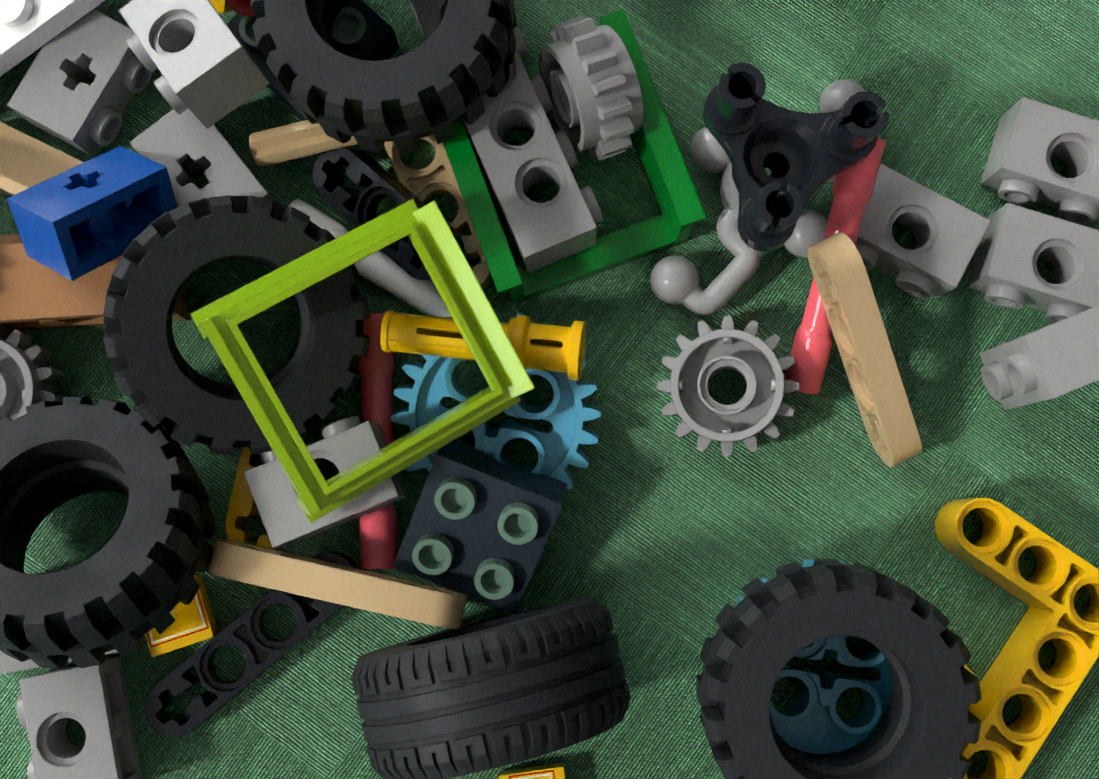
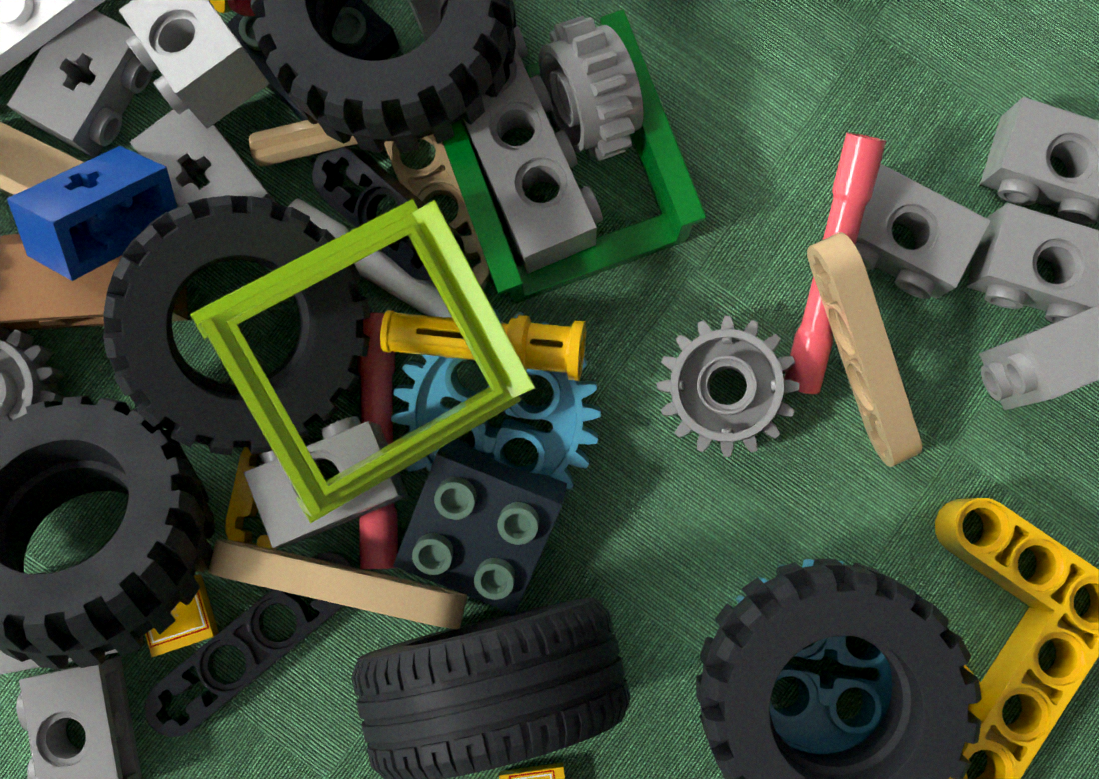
(759, 208): black wheel -> none

